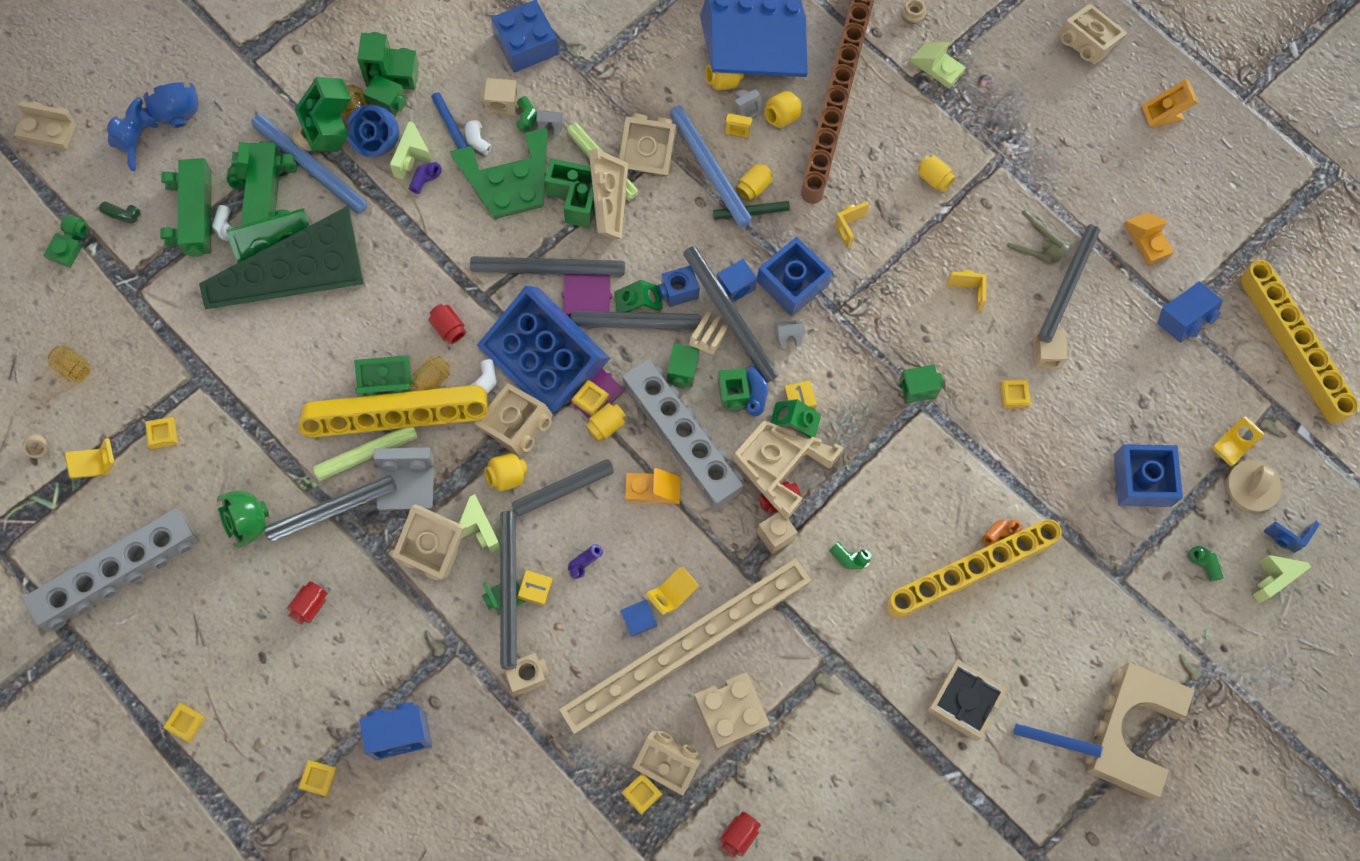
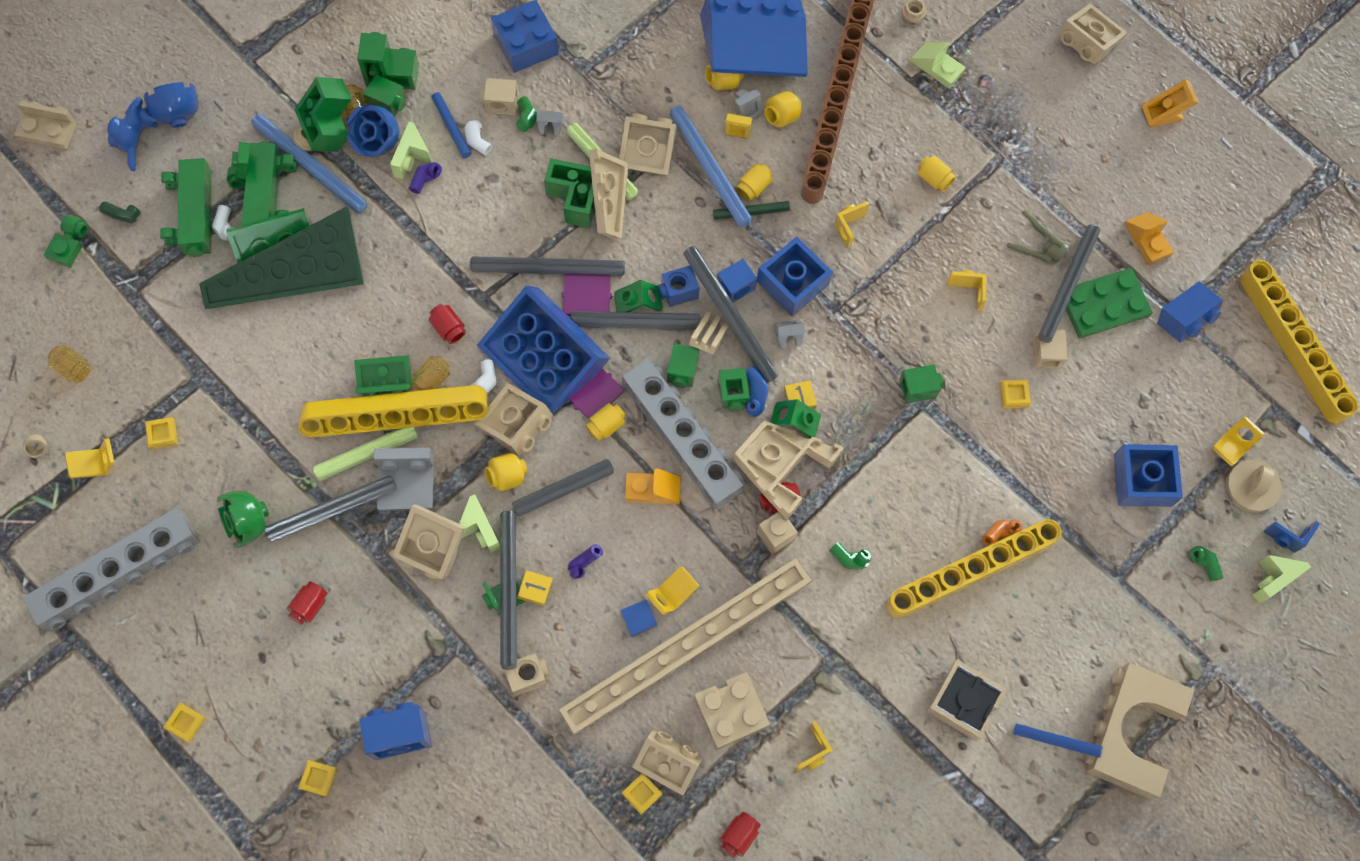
(509, 186): green wing -> none
(590, 398): yellow tile -> none
(816, 760): none -> yellow bracket
(1107, 303): none -> green plate

